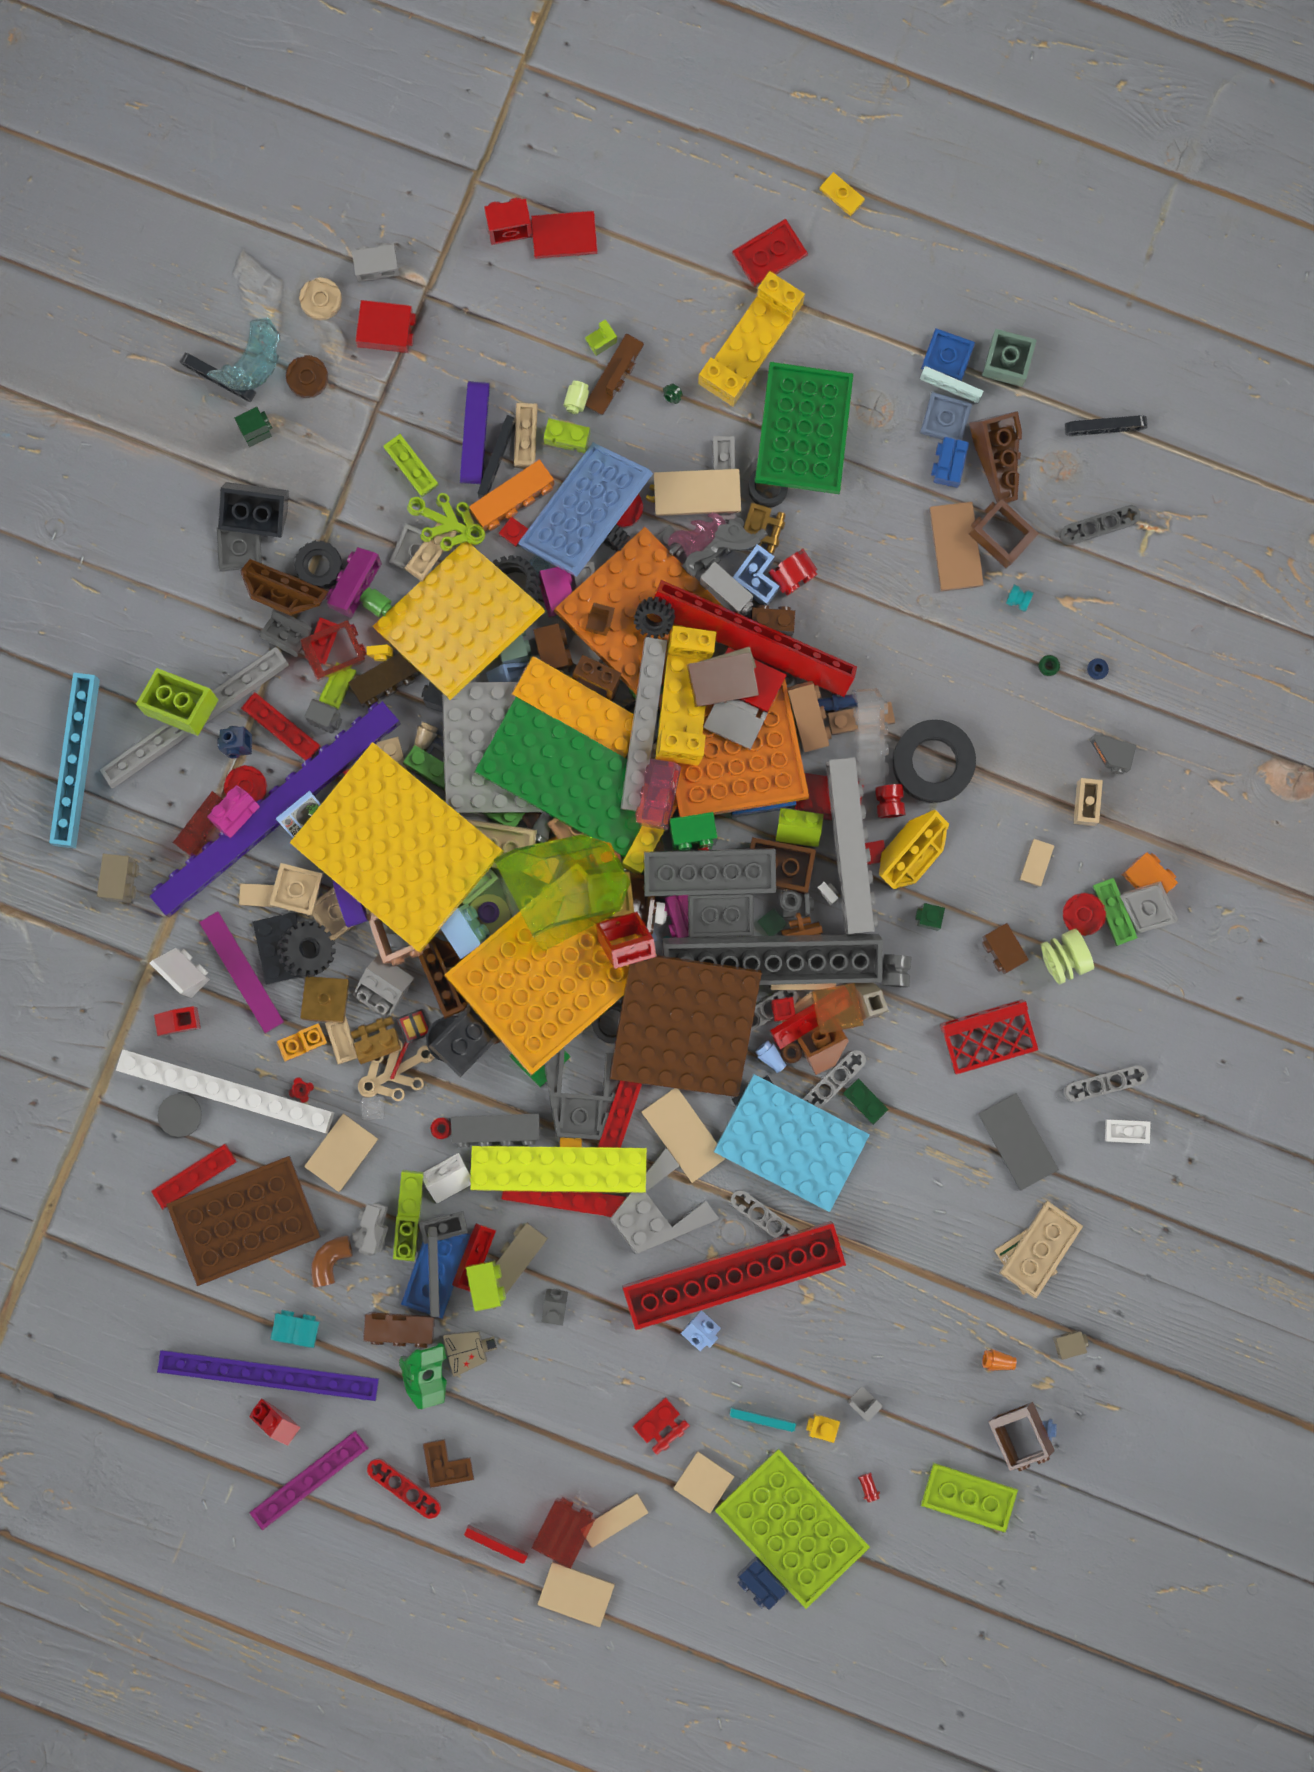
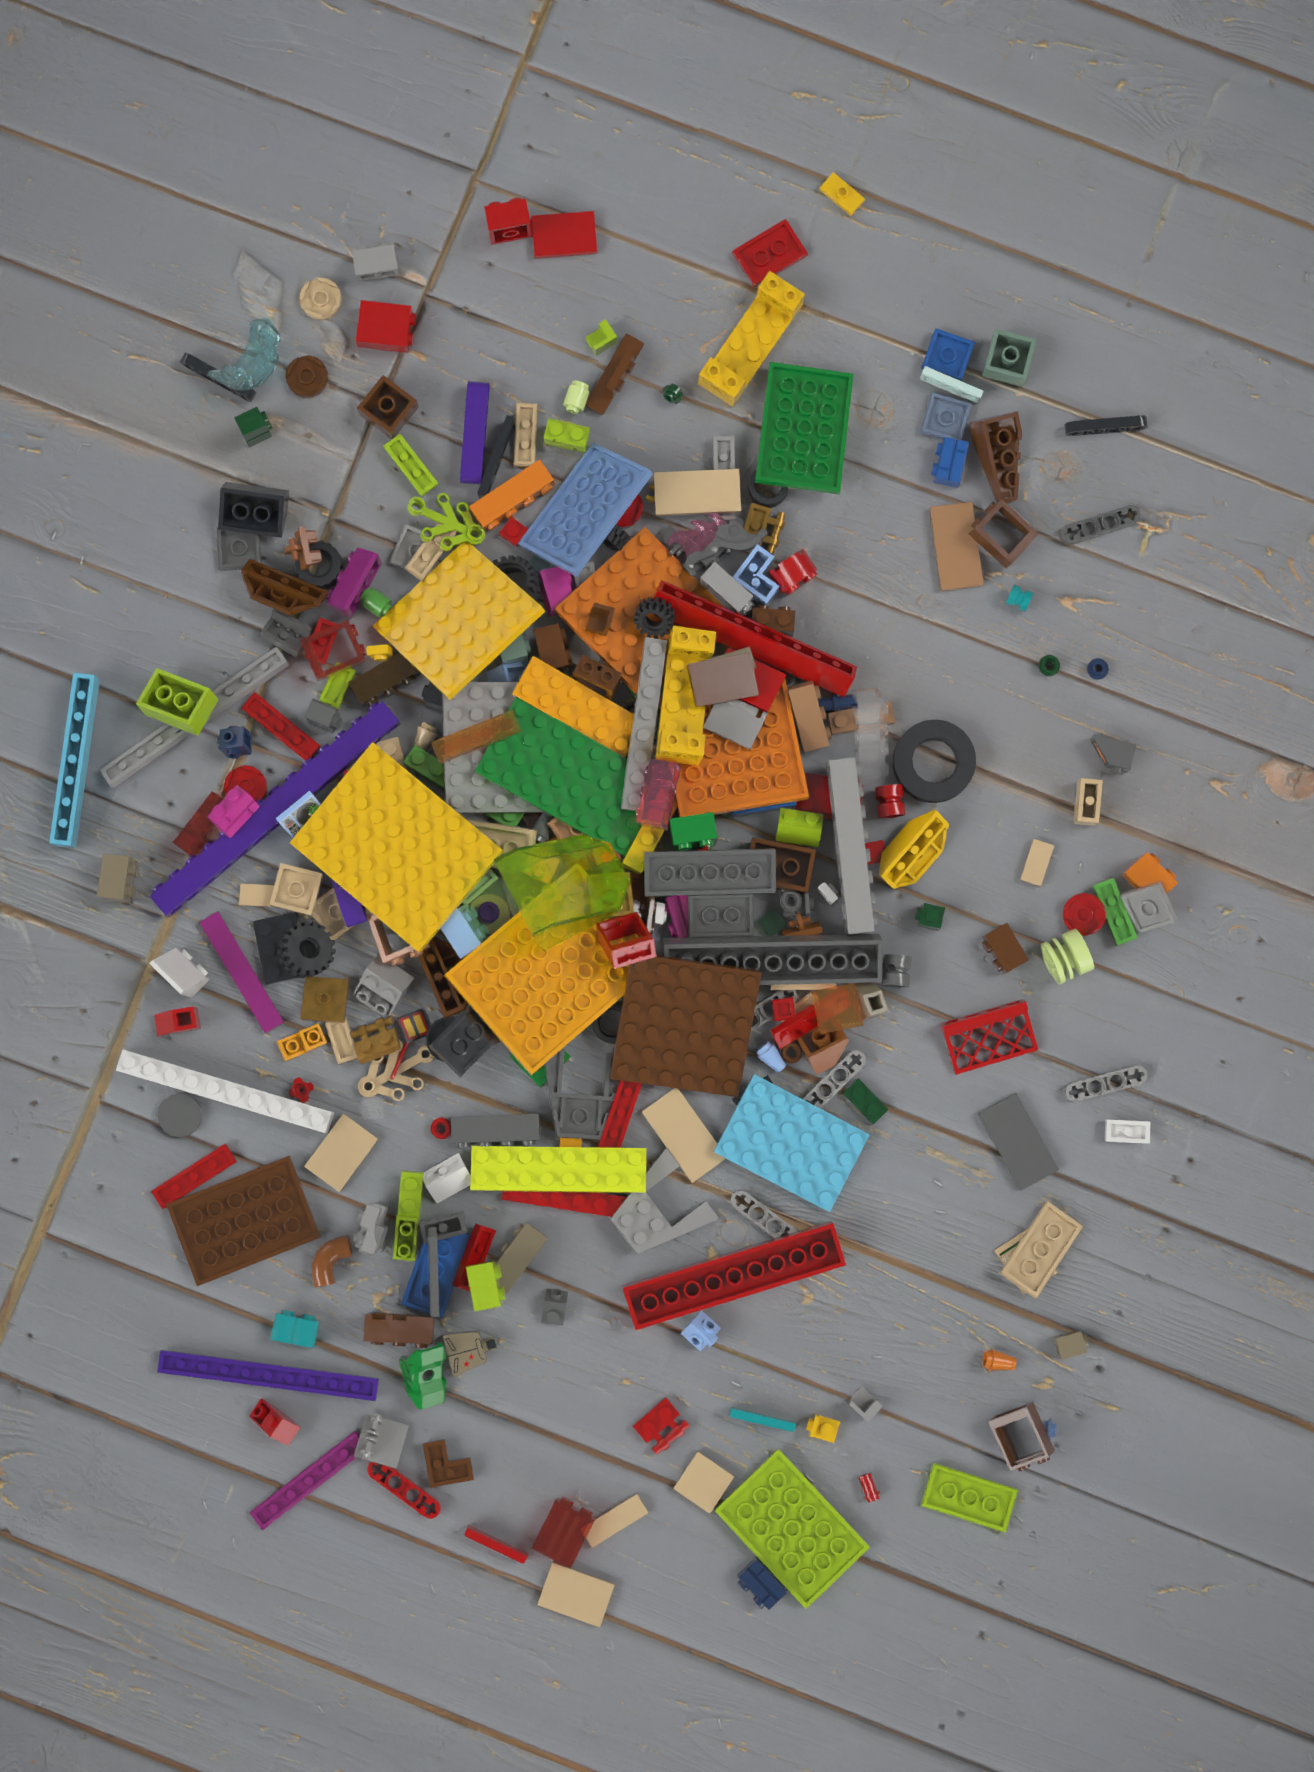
(301, 548): none -> dark orange hips
(381, 1440): none -> light grey hinge
(387, 407): none -> reddish brown brick
(476, 736): none -> clear orange plate

